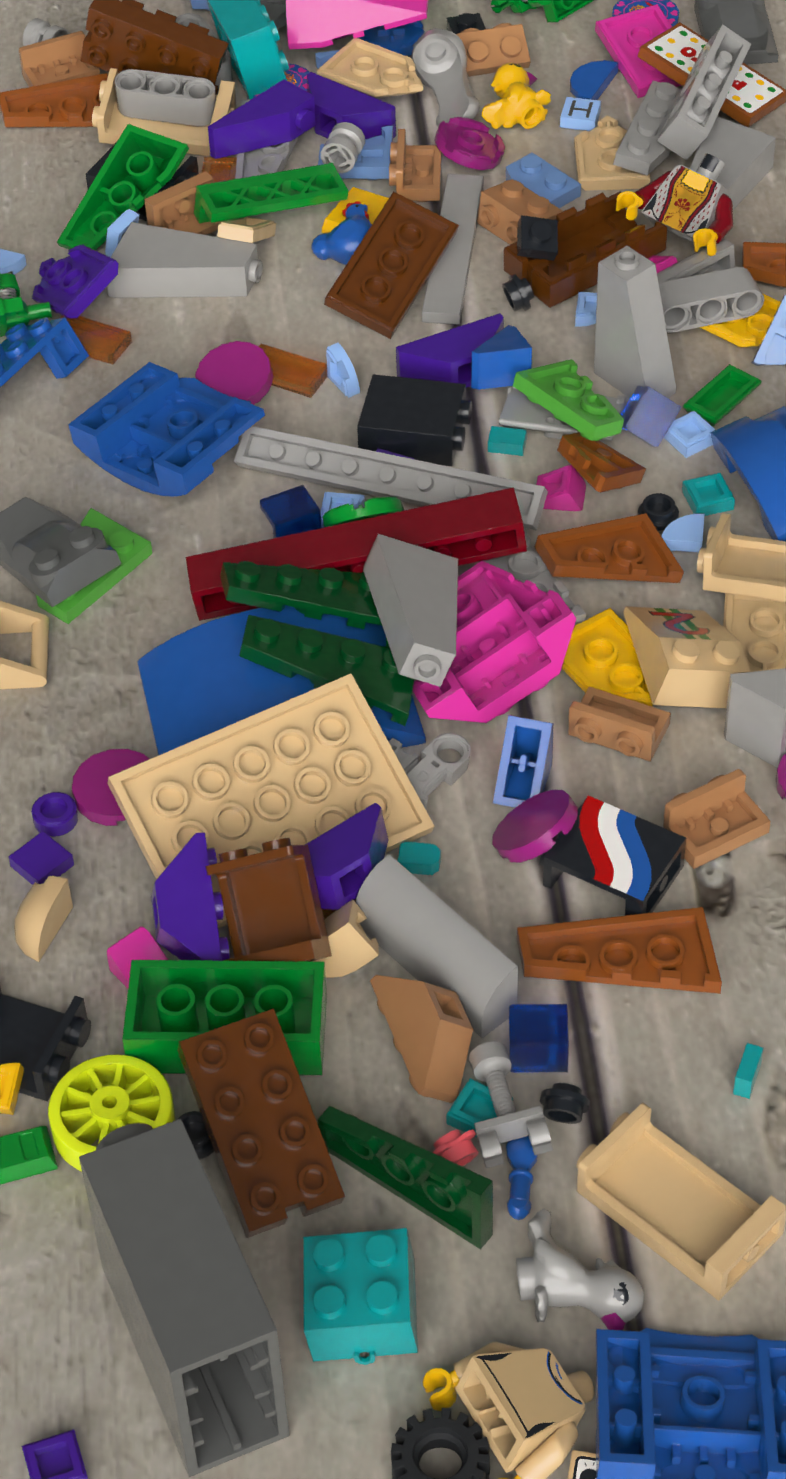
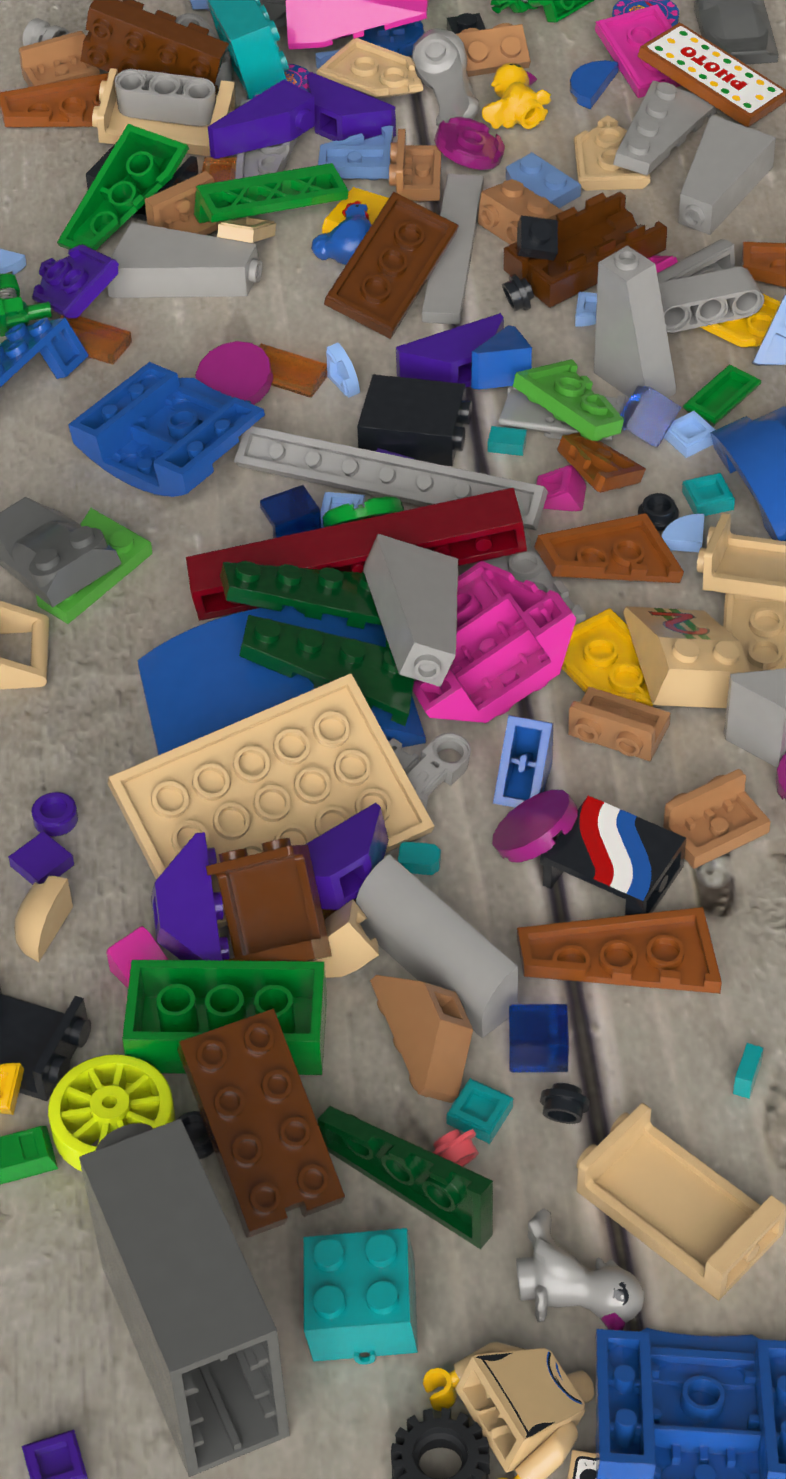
(91, 787): magenta tile -> none
(117, 230): light blue tile -> none
(343, 146): light grey wheel -> none
(491, 1064): light grey bar -> none
(521, 1159): blue piece -> none
(580, 114): light blue tile -> none
(686, 203): torso -> none
(704, 92): light grey brick -> none

